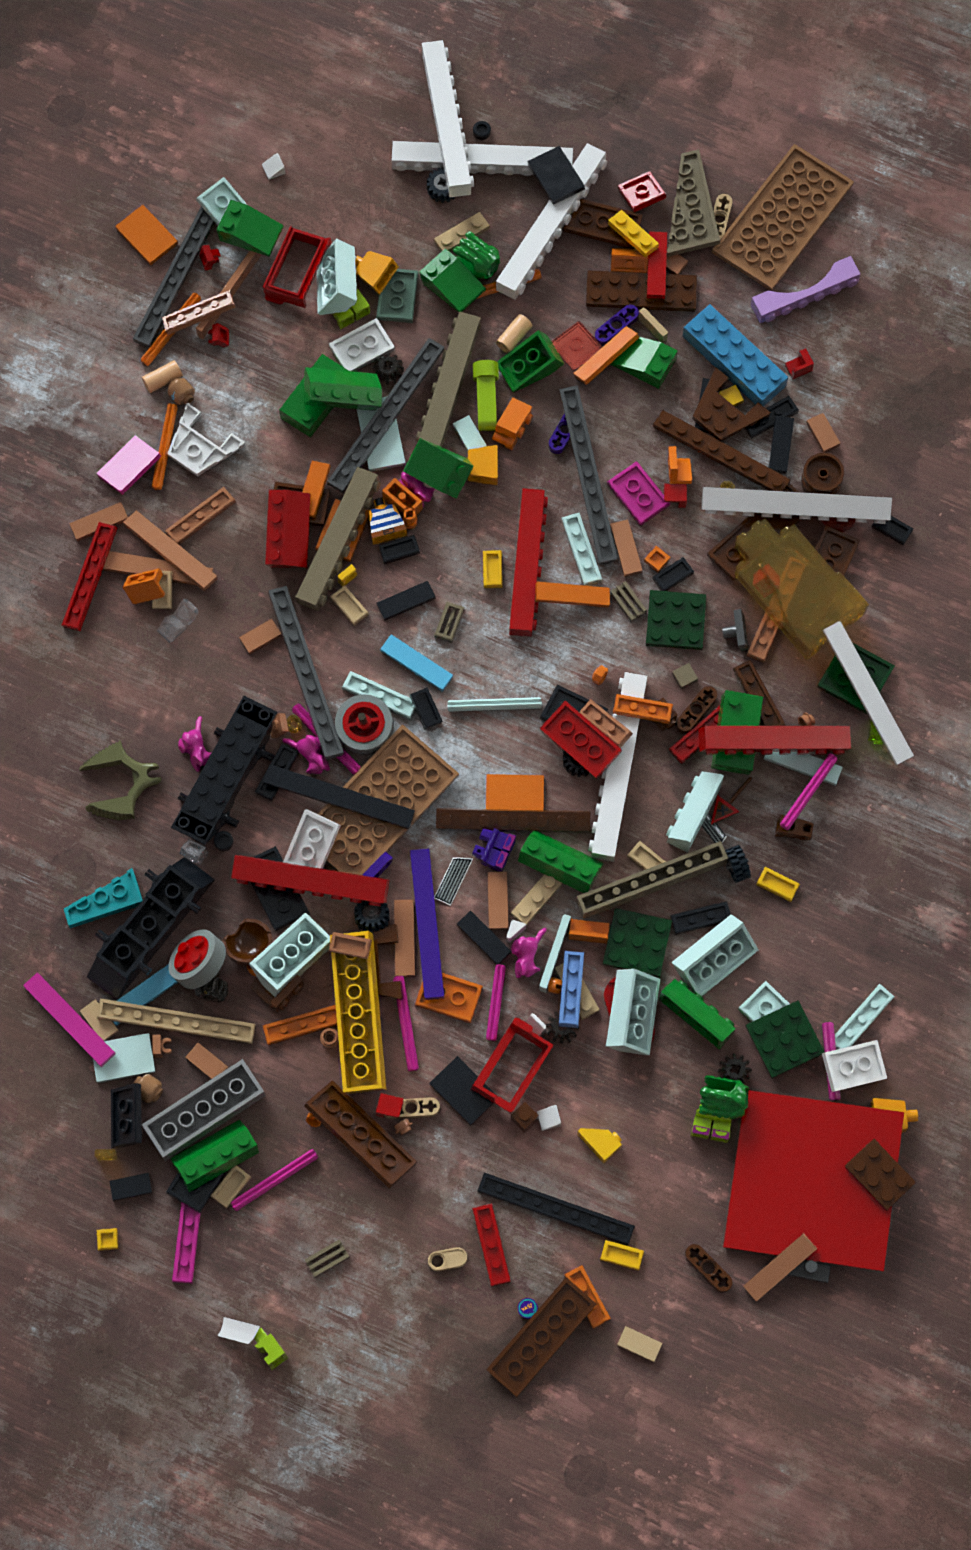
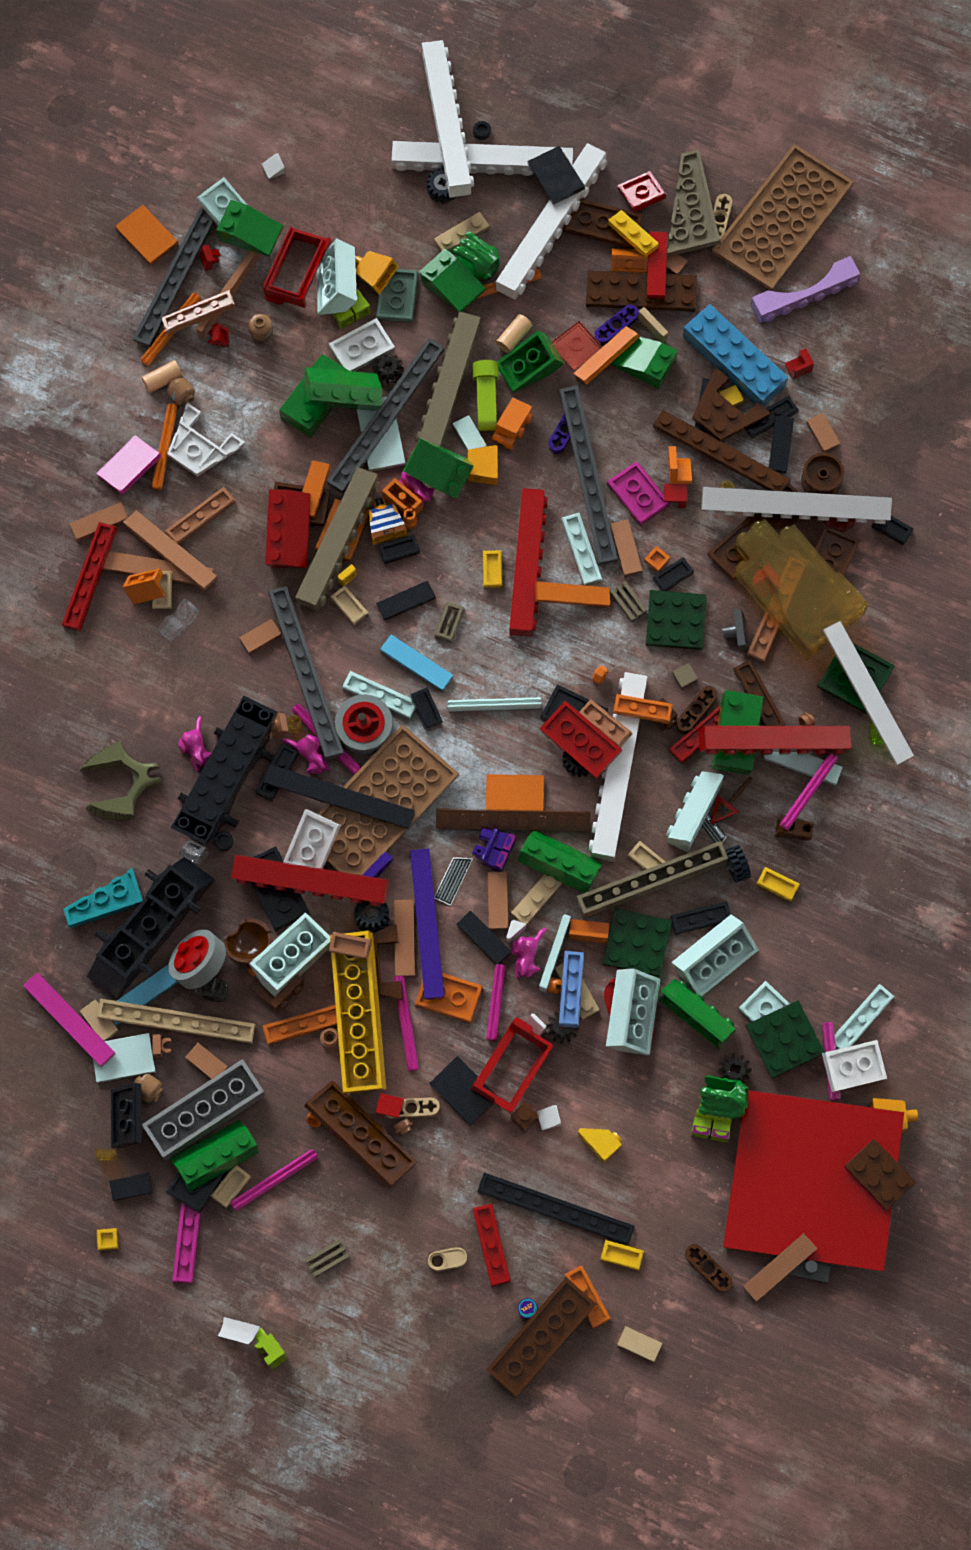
(260, 327): none -> medium nougat head

